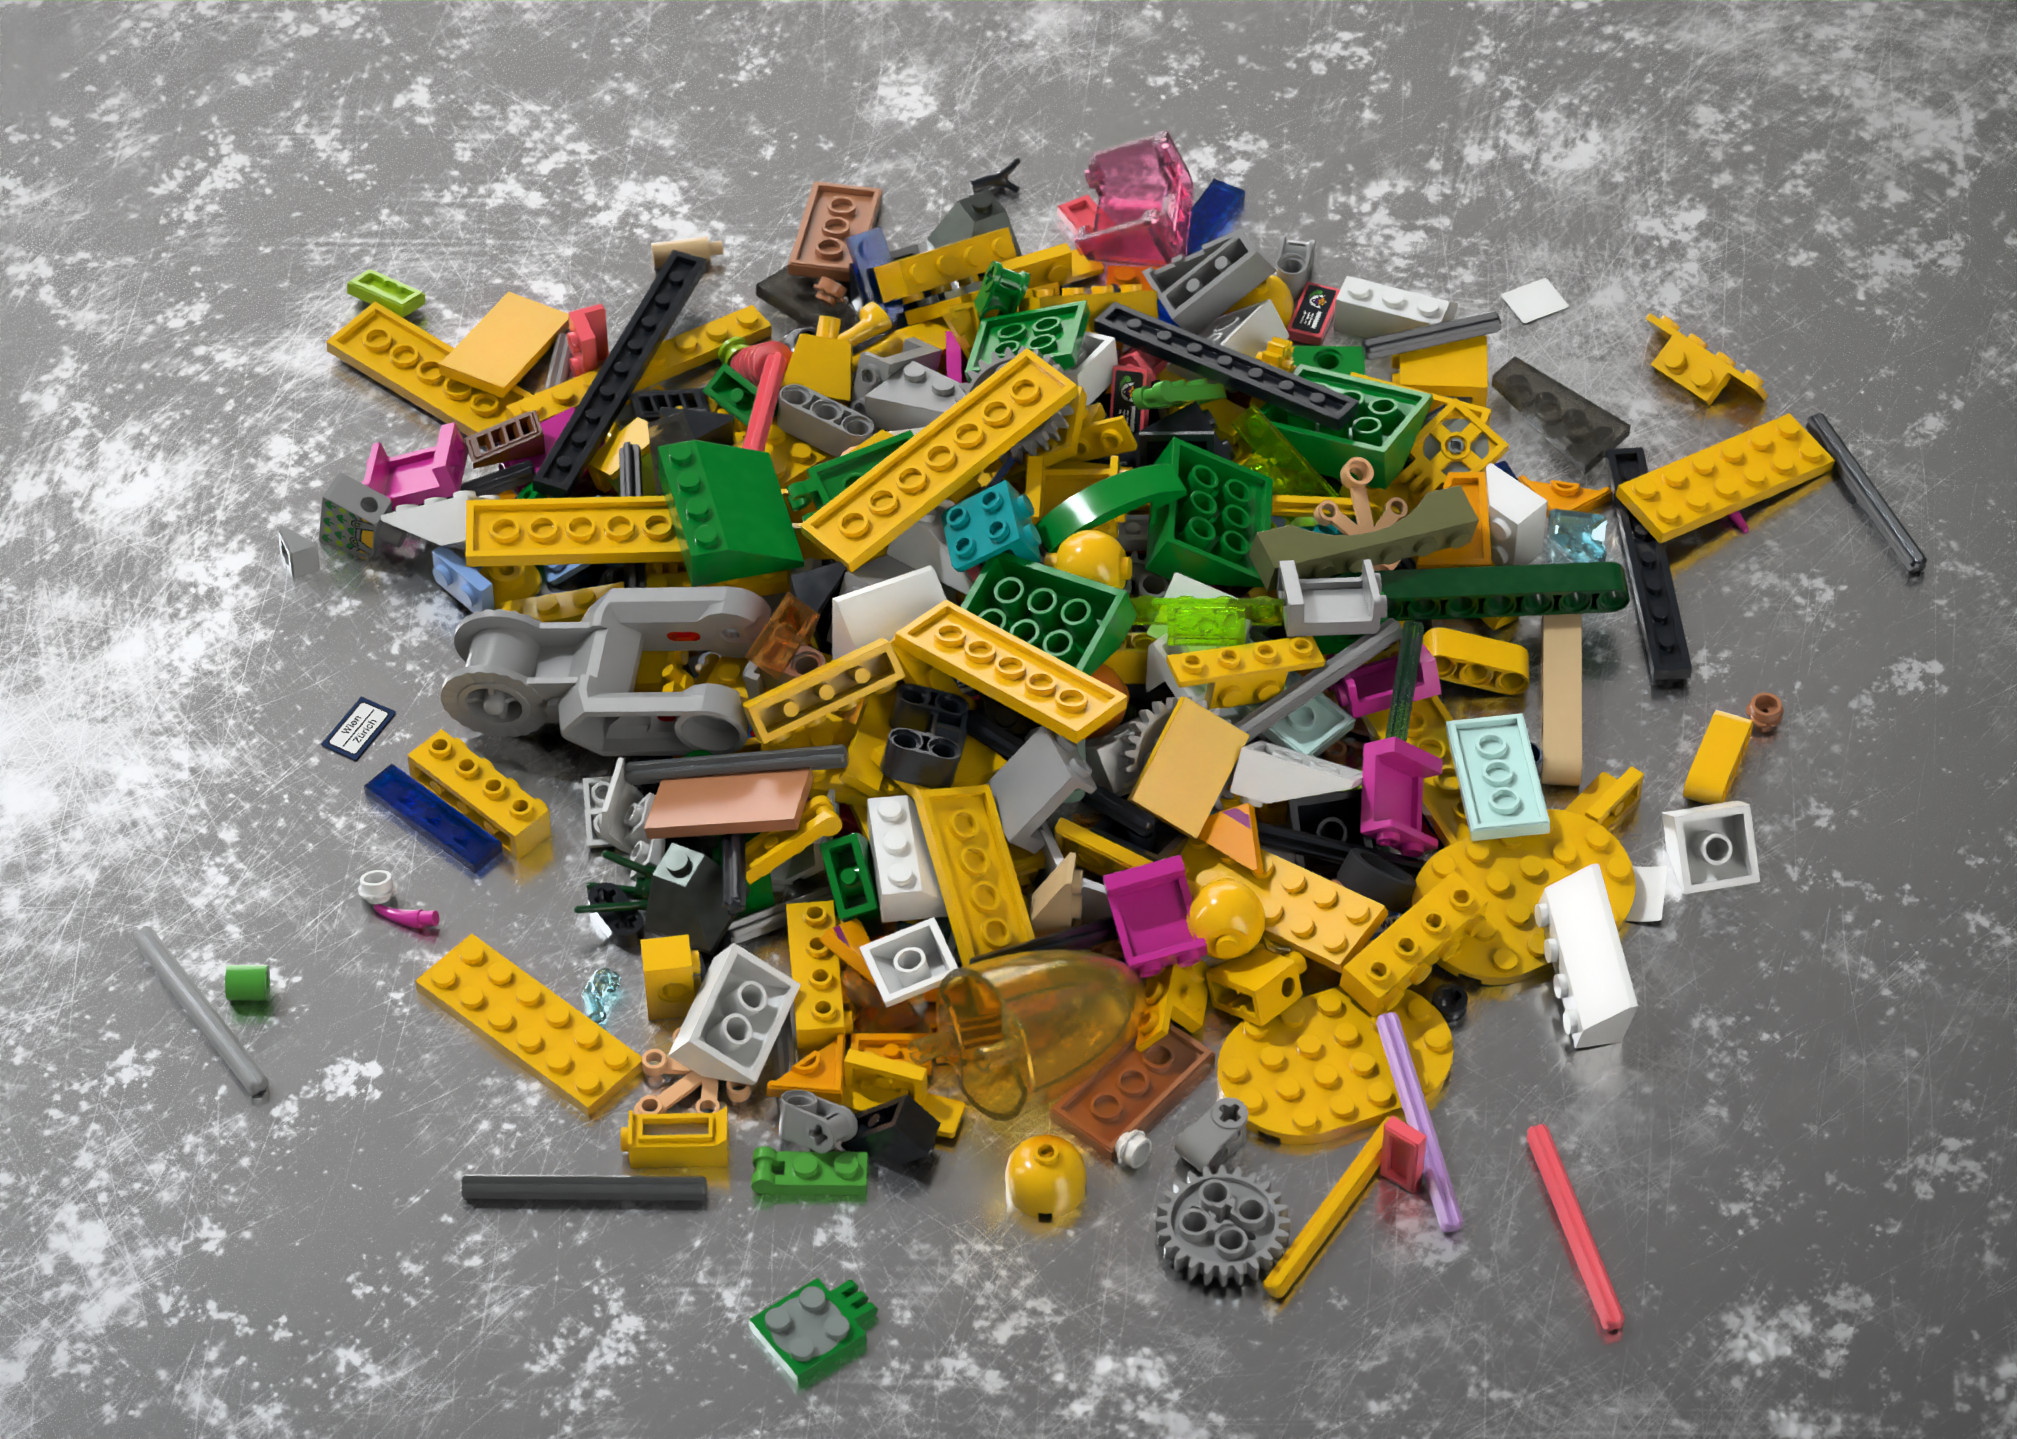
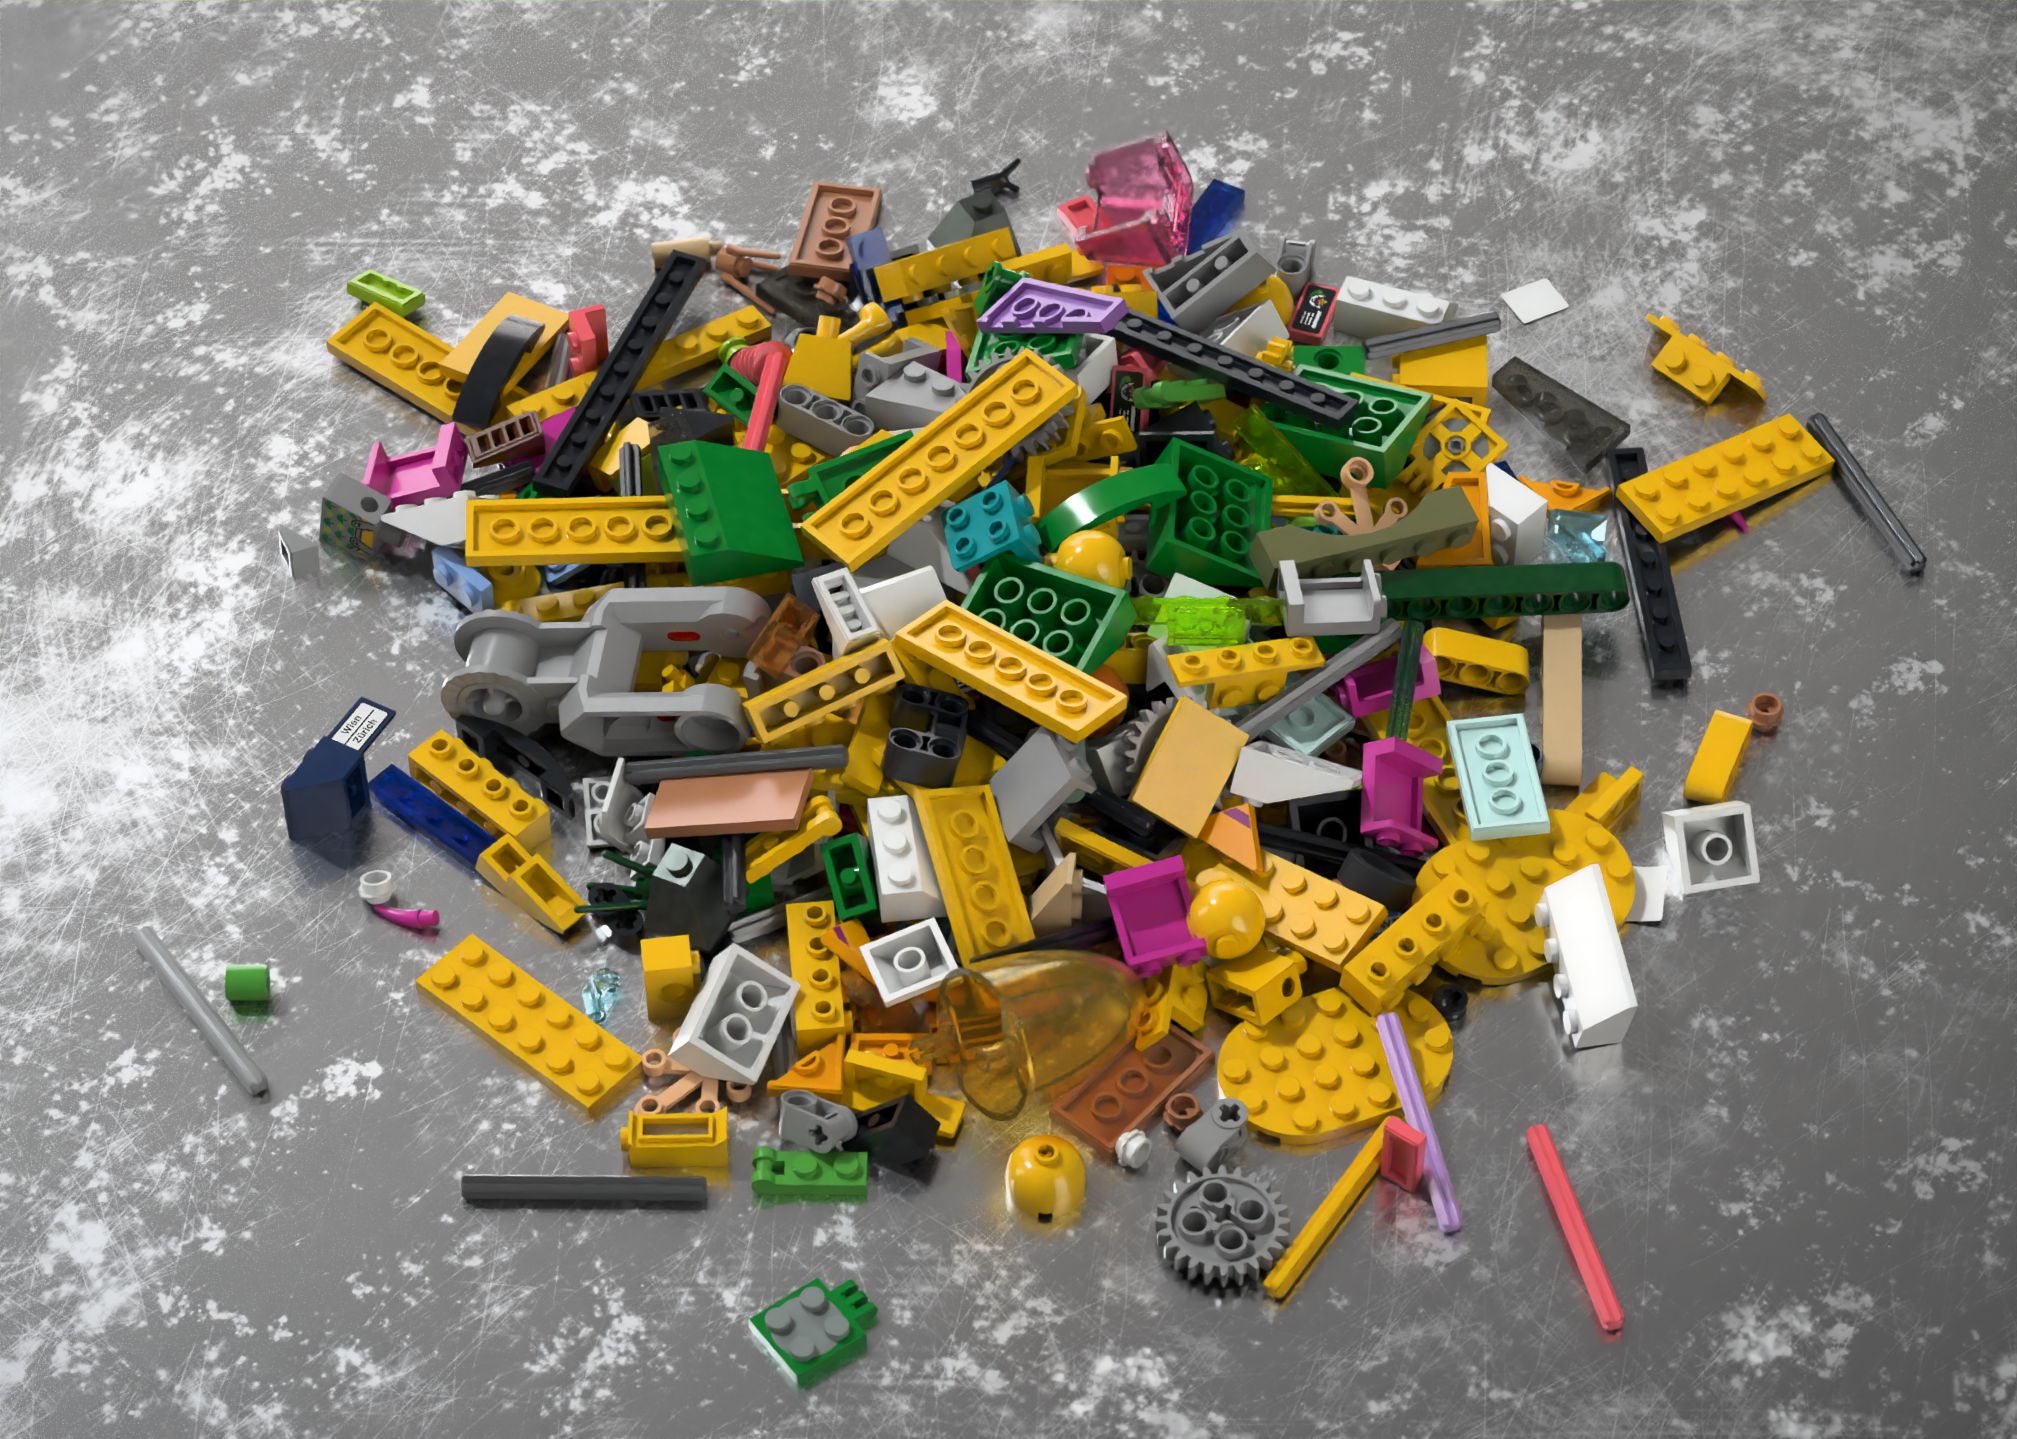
(325, 791): none -> dark blue slope
(492, 738): none -> black slope
(493, 369): none -> black slope
(530, 883): none -> yellow slope
(737, 263): none -> nougat plant
(841, 630): none -> white slope
(1052, 308): none -> medium lavender wing
(1182, 1104): none -> nougat plate

